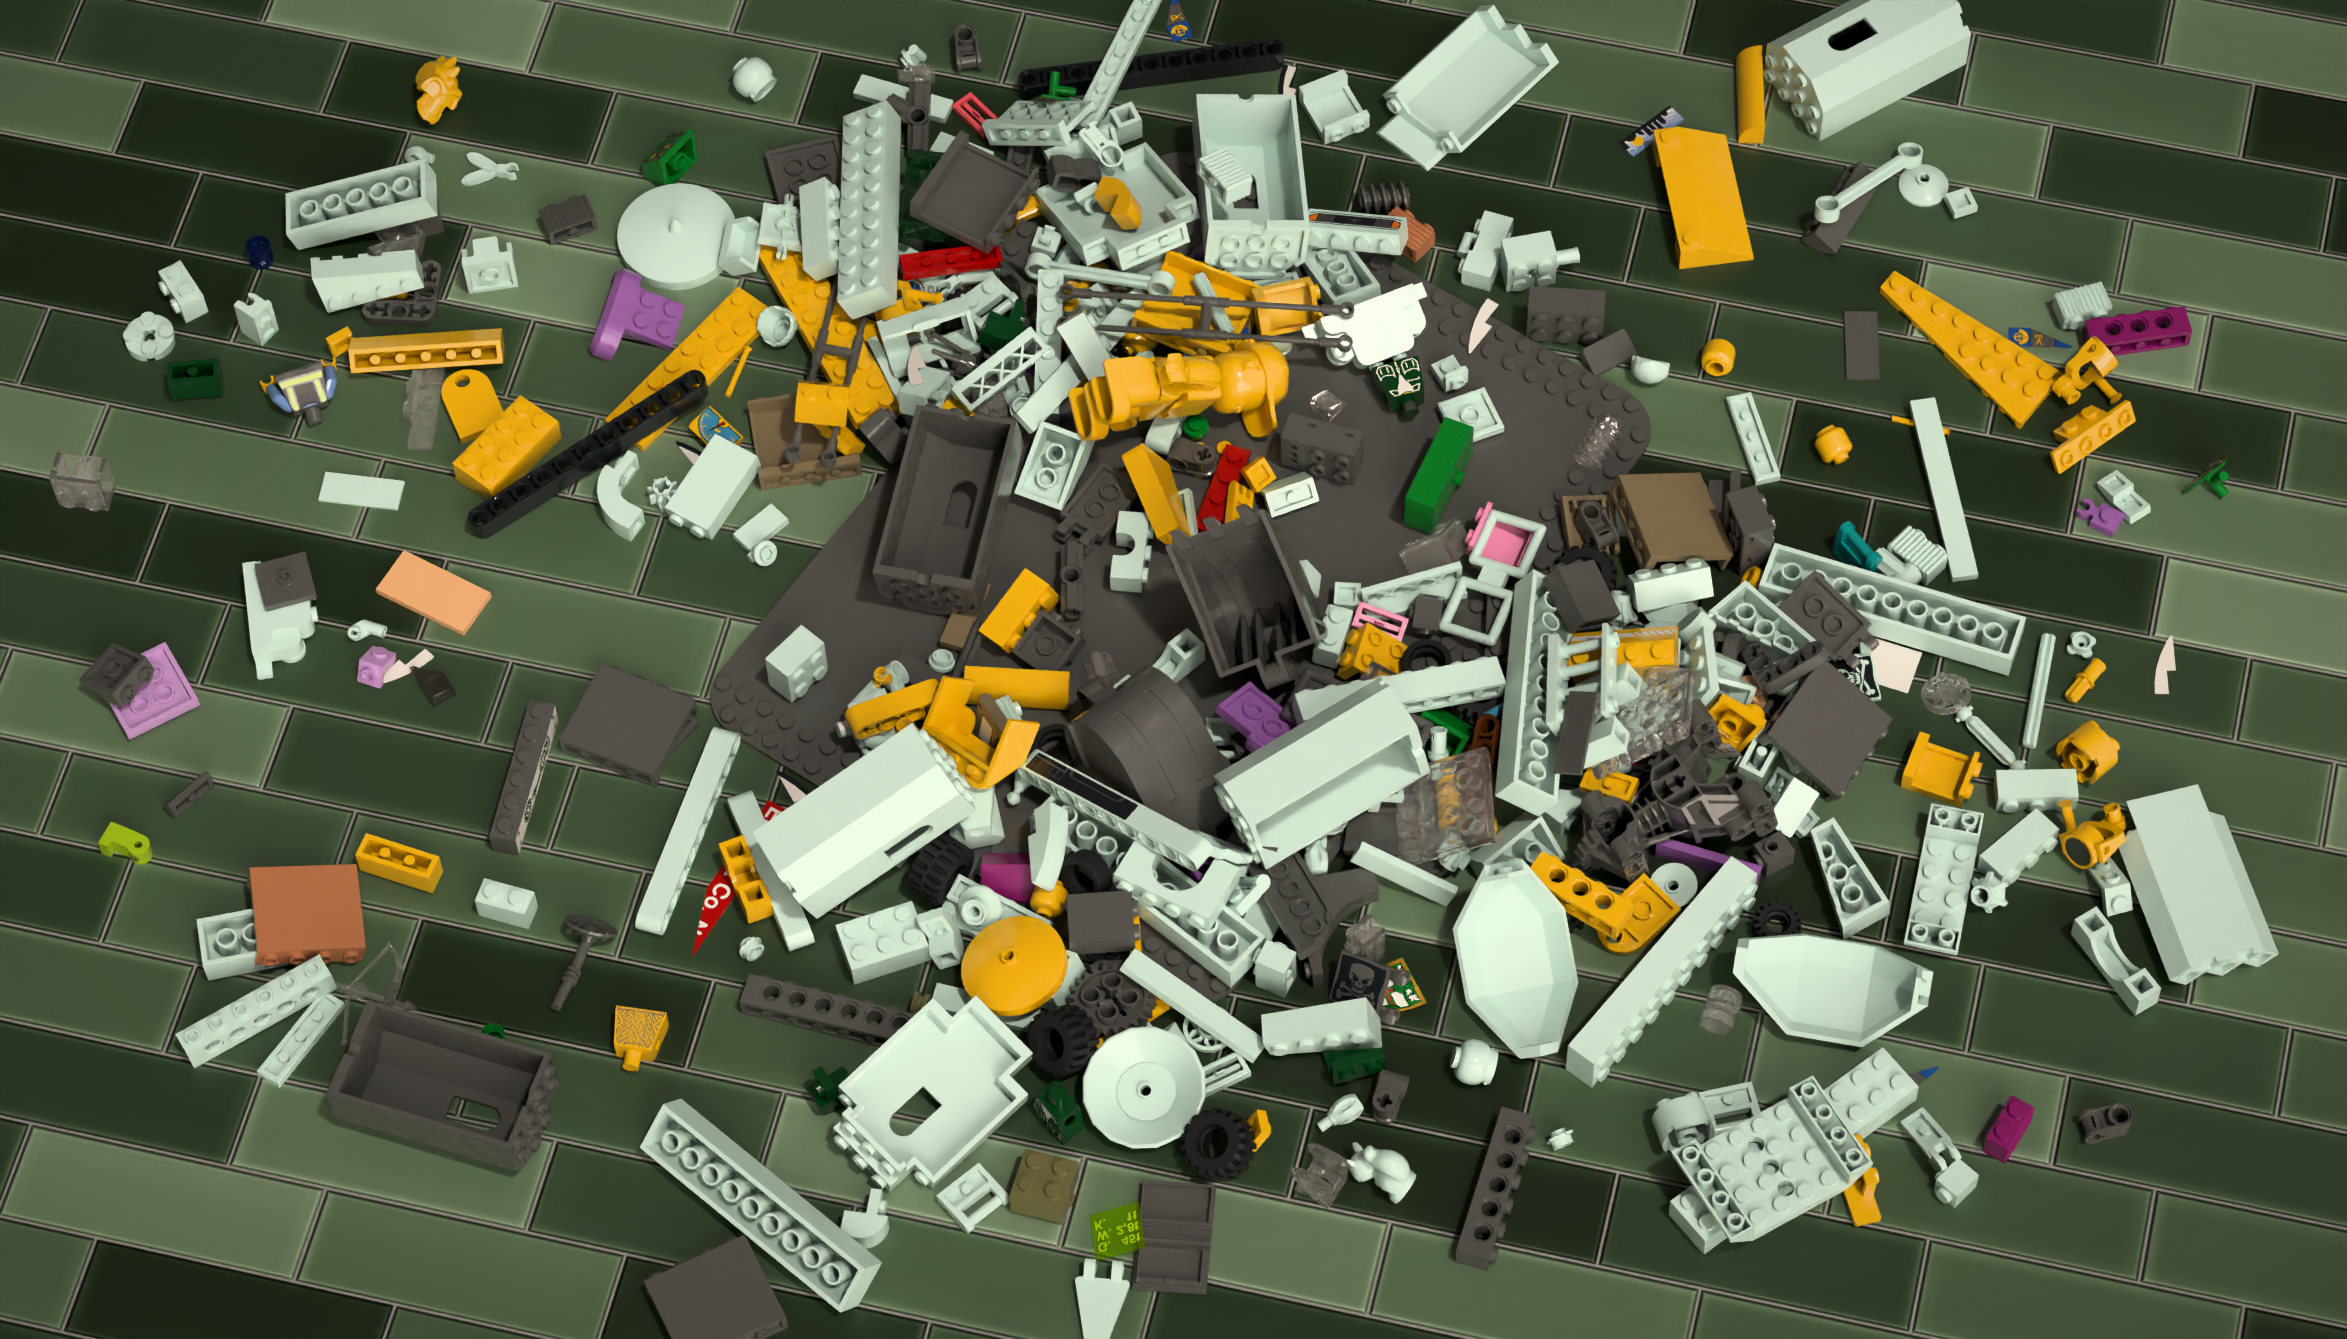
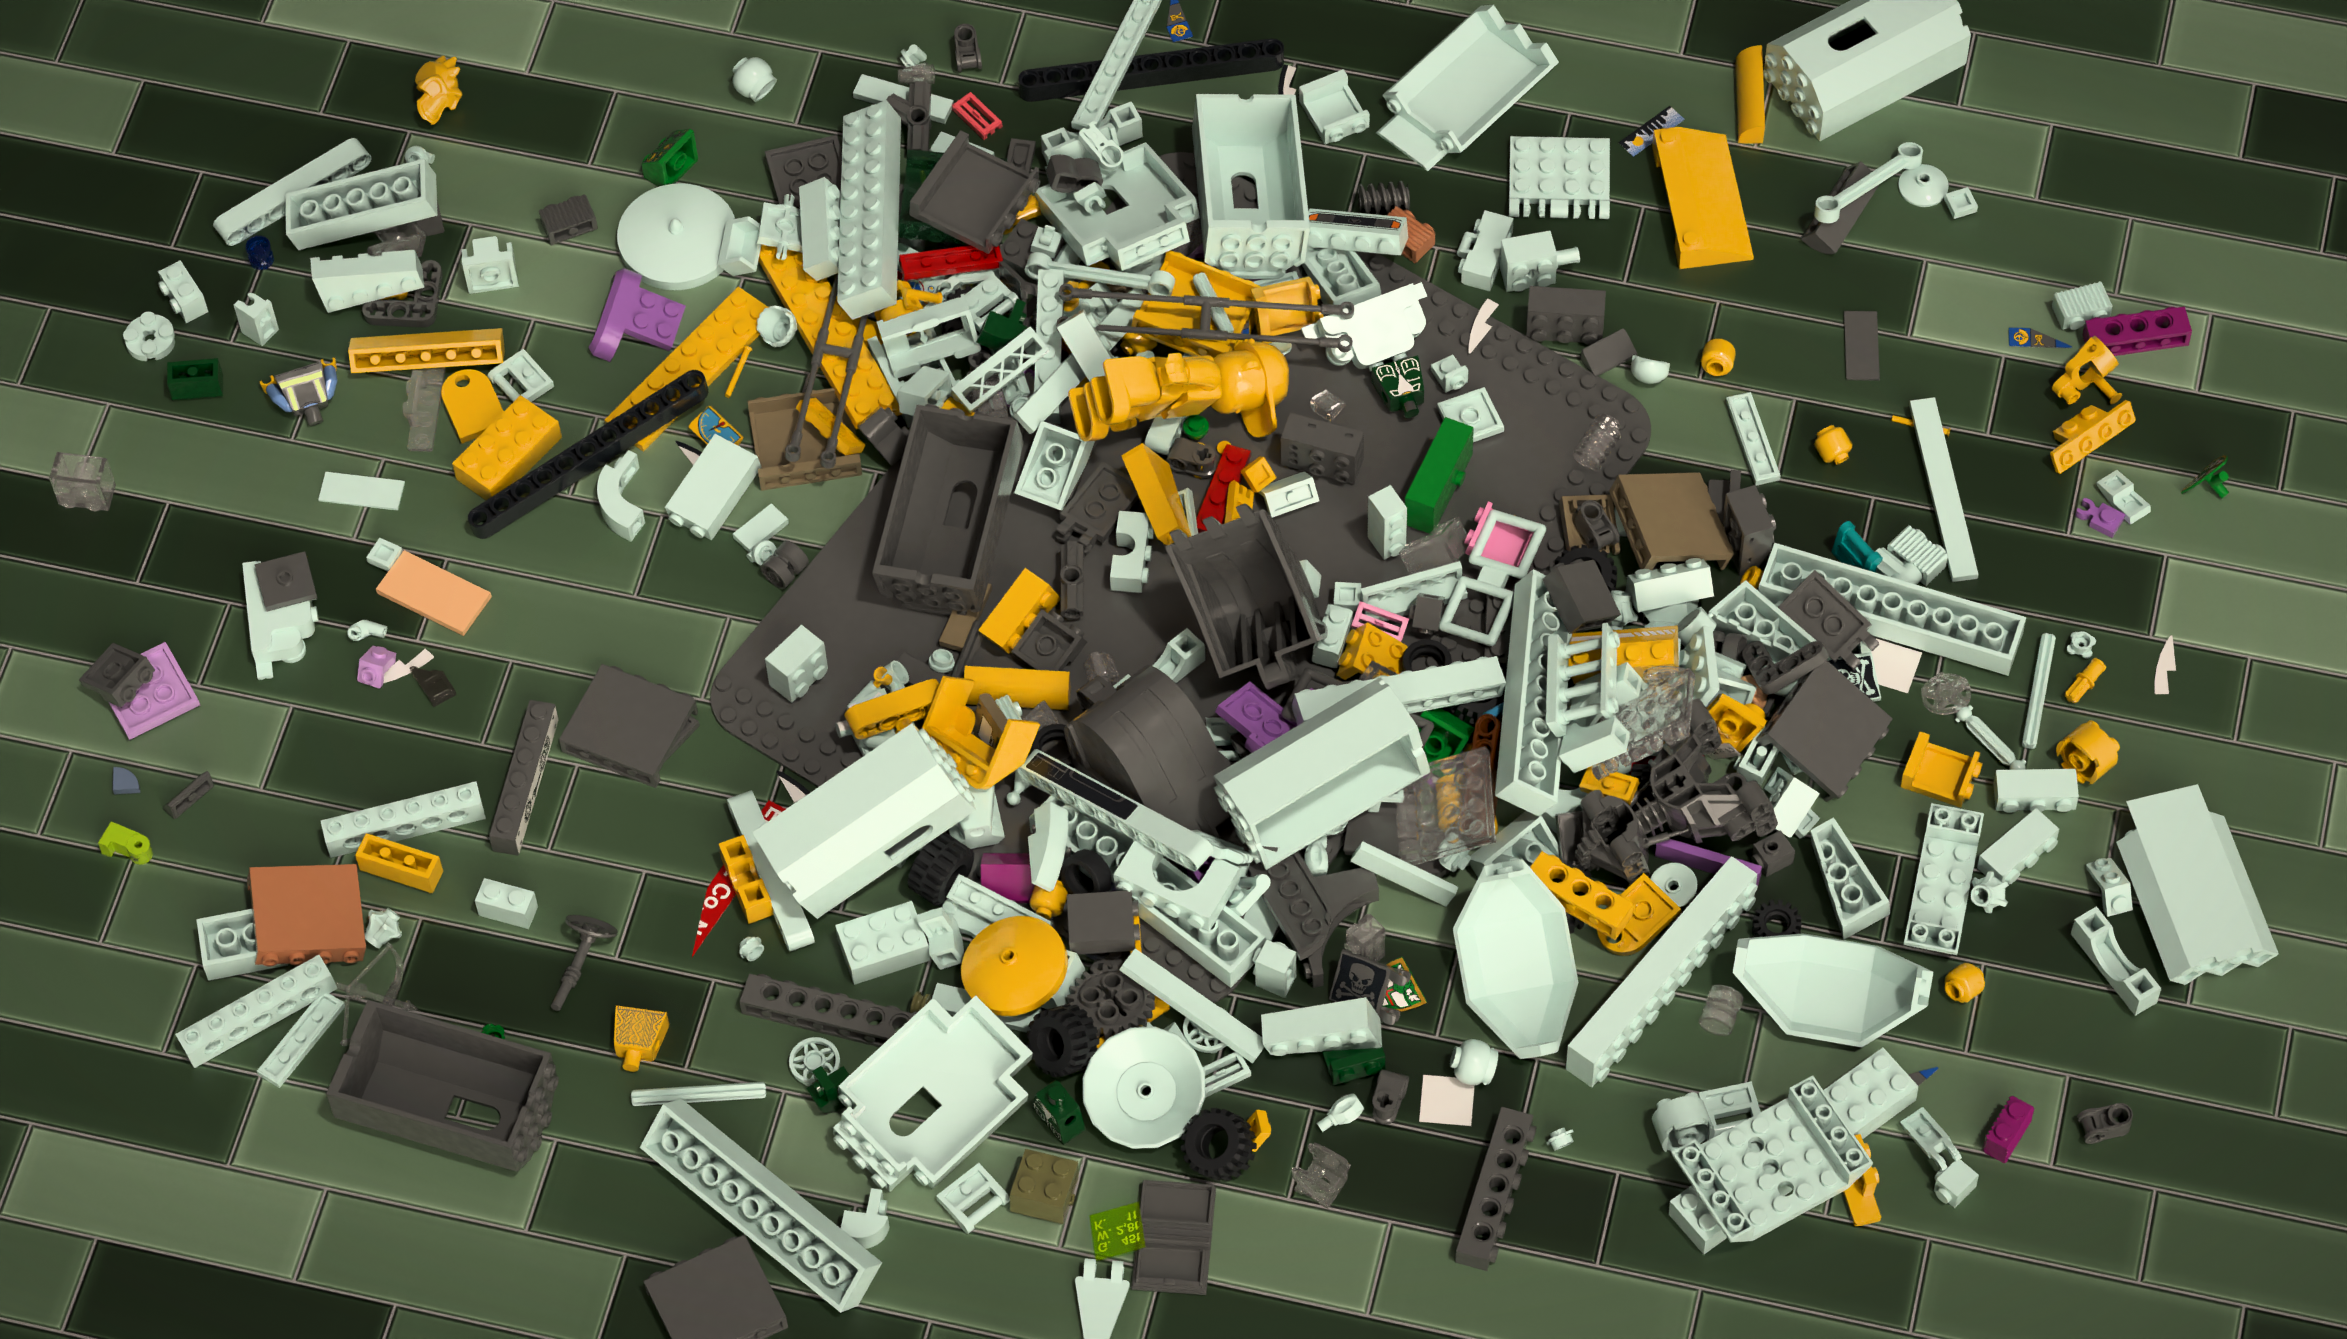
(124, 781): none -> sand blue tile
(270, 203): none -> light aqua beam
(339, 342): yellow tile -> none
(382, 927): none -> light aqua rock
(384, 554): none -> light aqua plate
(404, 818): none -> light aqua brick
(488, 170): light aqua piece -> none
(525, 372): none -> light aqua plate
(661, 491): light aqua gear -> none
(688, 831): light aqua beam -> none
(699, 1093): none -> light aqua axle
(787, 561): none -> dark grey wheel
(813, 1058): none -> light aqua wheel
(822, 403): yellow slope -> none
(914, 363): white sticker -> none
(962, 362): dark grey plant -> none
(985, 900): light aqua piece -> none
(1037, 123): light aqua fence -> none
(1042, 715): none -> clear slope
(1055, 90): green shield -> none
(1118, 199): yellow brick -> none
(1224, 176): light aqua brick -> none
(1385, 1166): light aqua animal -> none
(1387, 522): none -> light aqua brick
(1438, 743): light aqua pin -> none
(1446, 1101): none -> white sticker
(1559, 174): none -> light aqua hinge
(1569, 835): none -> dark grey tile
(1575, 732): dark grey piece -> none
(1964, 982): none -> yellow head
(1995, 364): yellow wing -> none
(2085, 843): yellow piece -> none

